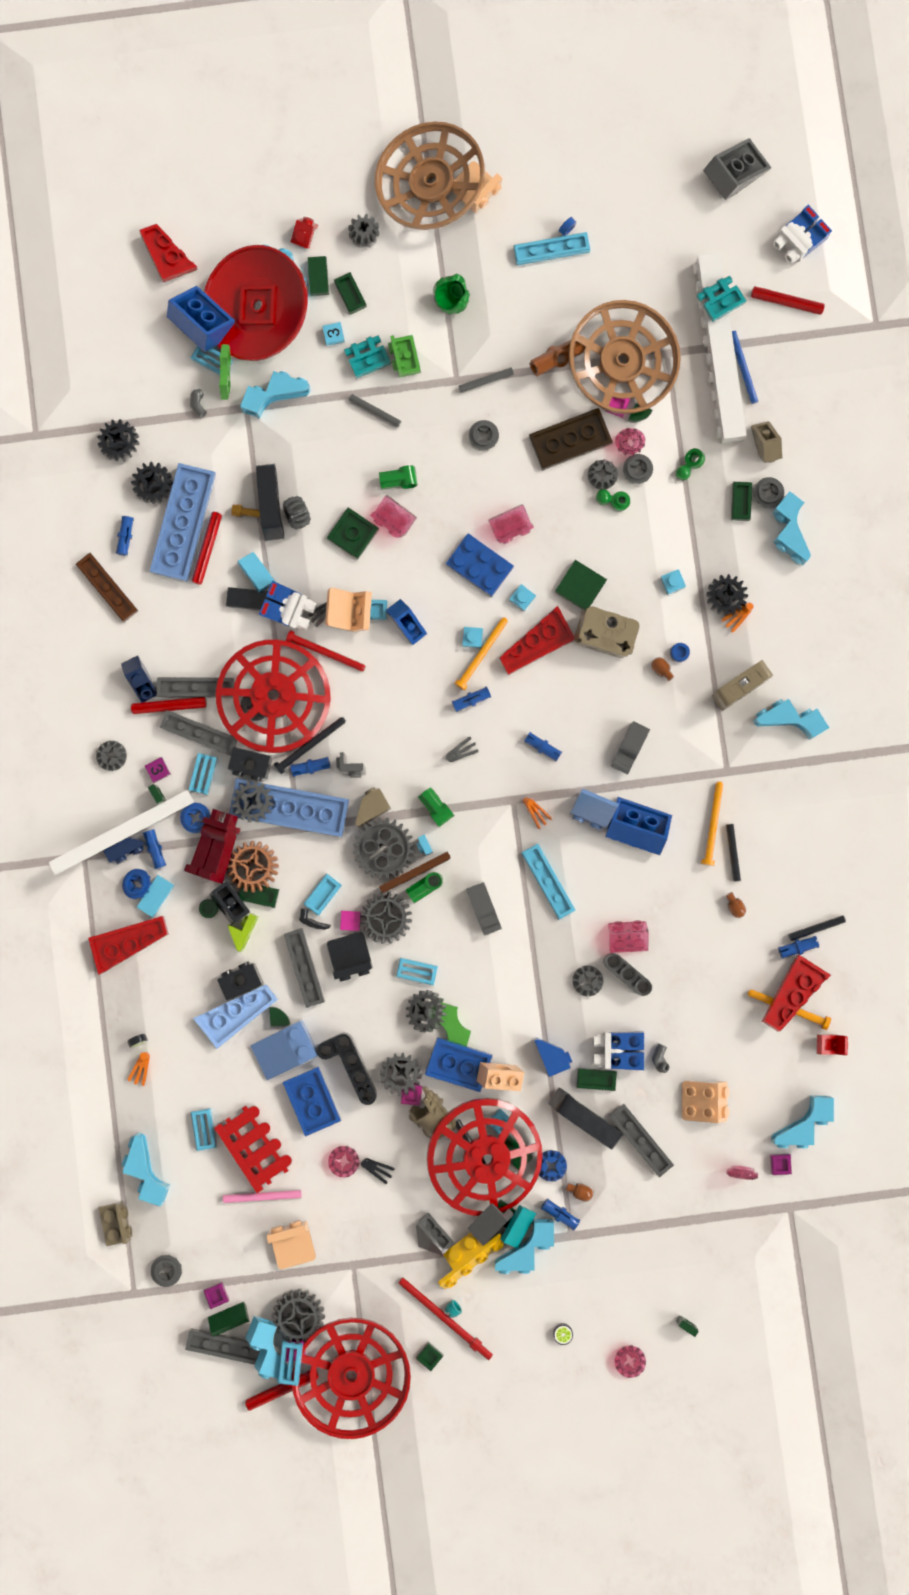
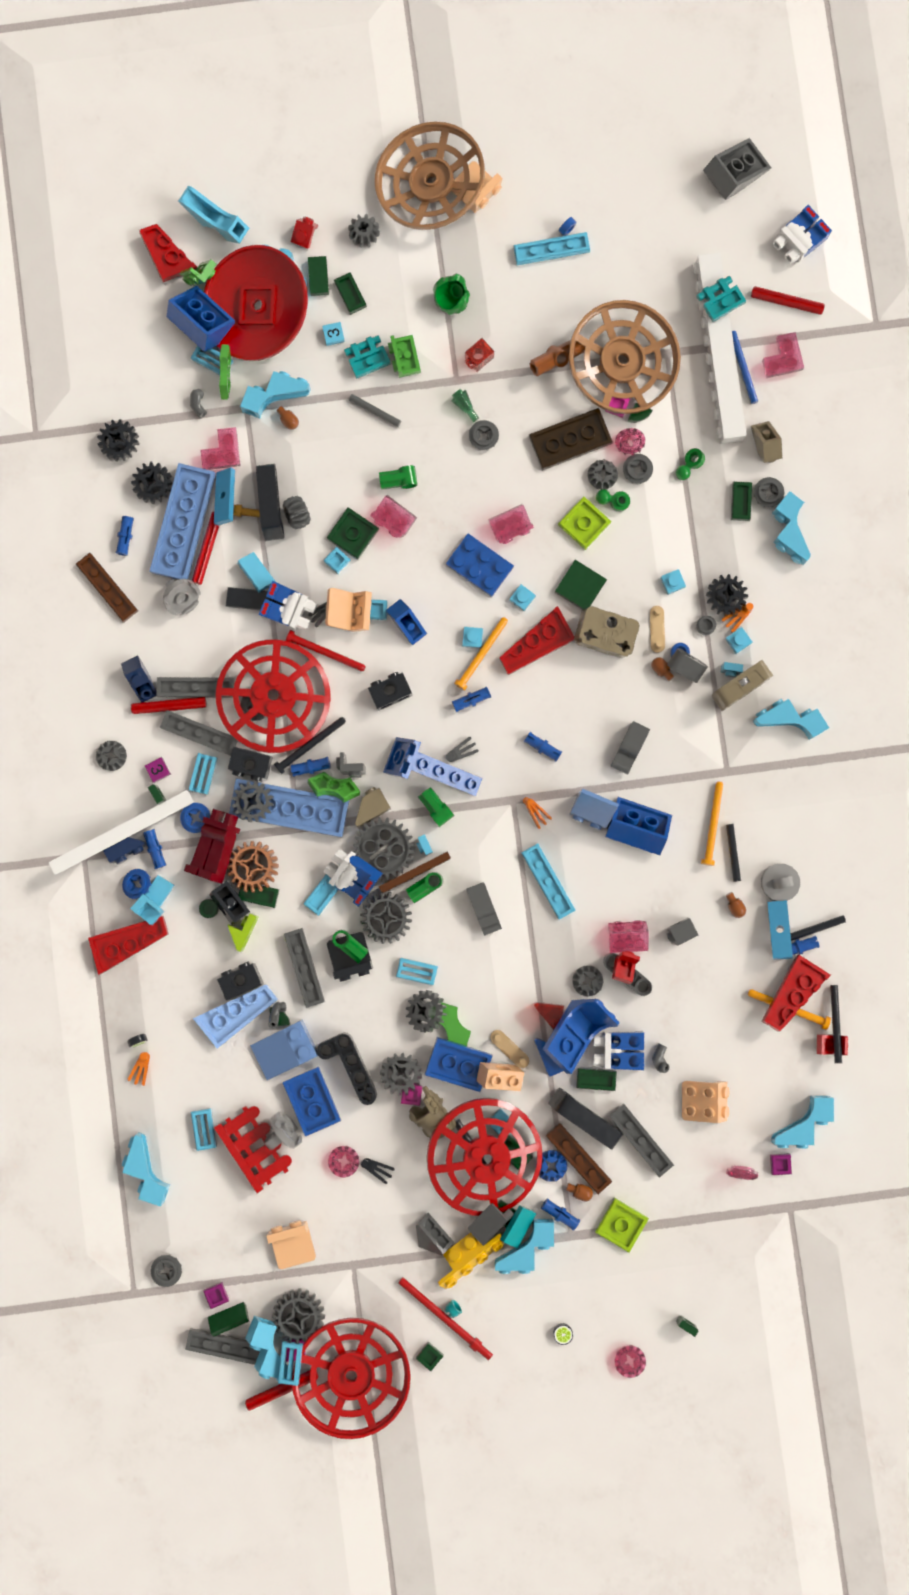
(115, 1223): dark tan bracket -> none
(147, 909): none -> medium azure panel
(181, 596): none -> light grey tile
(200, 275): none -> bright green bracket
(212, 216): none -> medium azure arch
(224, 496): none -> dark azure tile
(226, 455): none -> clear pink plate
(262, 1196): bright pink bar -> none
(275, 1013): none -> dark grey arm
(284, 1132): none -> light grey tile
(288, 418): none -> dark orange cylinder
(310, 922): black piece -> none
(326, 785): none -> bright green tile
(337, 560): none -> medium azure tile
(350, 920): dark pink tile -> none
(351, 946): none -> green piece
(352, 876): none -> hips
(401, 692): none -> black brick
(406, 758): none -> bracket
(462, 400): none -> clear green cone
(482, 348): none -> clear red brick
(485, 380): dark grey bar -> none
(509, 1048): none -> tan piece
(551, 1012): none -> clear red slope
(575, 1031): none -> blue bracket
(578, 1158): none -> reddish brown tile
(584, 523): none -> lime tile
(621, 1225): none -> lime tile
(625, 967): none -> red bracket
(657, 629): none -> tan piece
(681, 932): none -> dark grey brick
(687, 665): none -> dark grey beam
(706, 625): none -> dark grey tile
(731, 669): none -> medium azure plate
(738, 640): none -> medium azure plate
(779, 918): none -> dark azure tile
(780, 882): none -> light grey tile
(789, 357): none -> clear pink plate
(836, 1024): none -> black bar

